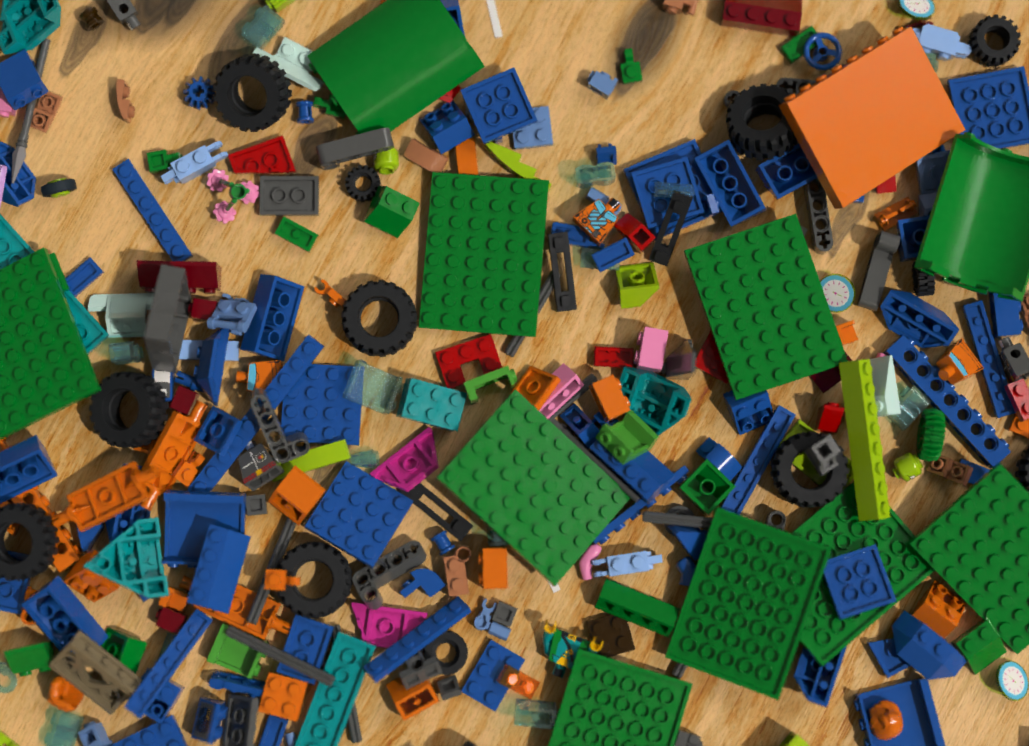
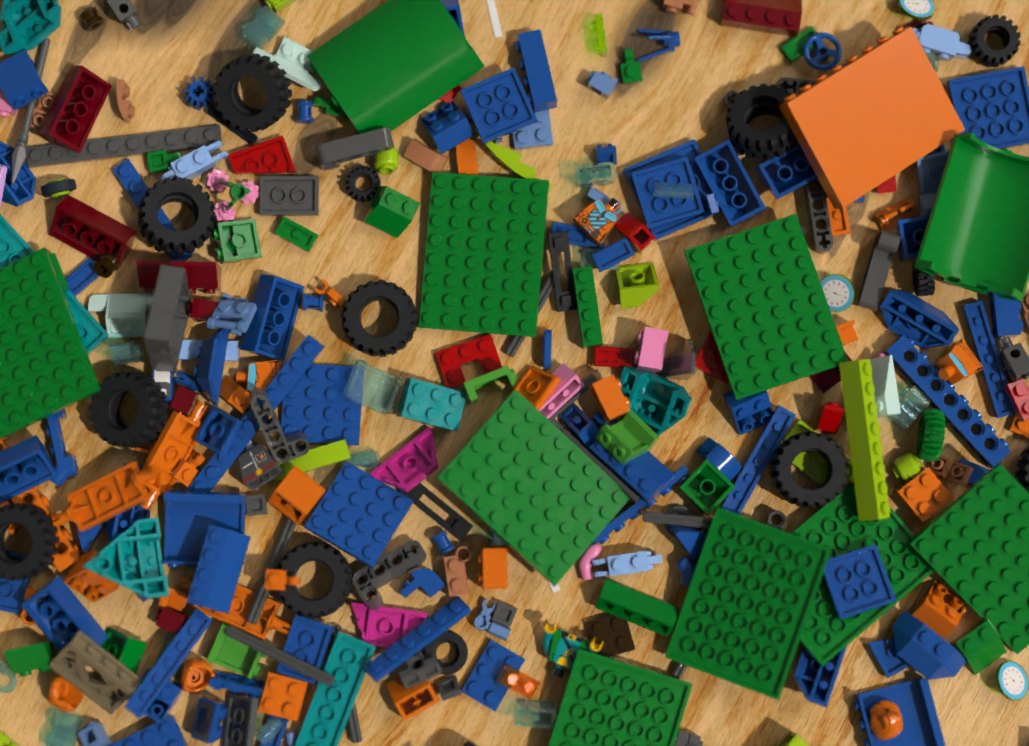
(66, 465): none -> blue plate
(75, 109): none -> dark red slope
(90, 230): none -> dark red slope
(106, 265): none -> dark brown wheel
(125, 146): none -> dark grey plate
(183, 193): none -> black tyre
(202, 672): none -> orange hair
(235, 395): none -> orange slope
(236, 241): none -> green plate
(248, 136): none -> black axle
(268, 731): none -> clear light blue cone
(313, 302): none -> blue bush
(537, 70): none -> blue brick
(547, 342): none -> blue tile
(587, 307): none -> green brick
(598, 27): none -> clear neon green plate
(669, 39): none -> blue plant
(679, 204): black container -> none
(823, 454): dark grey brick -> none
(838, 220): none -> orange plate
(923, 495): none -> orange brick

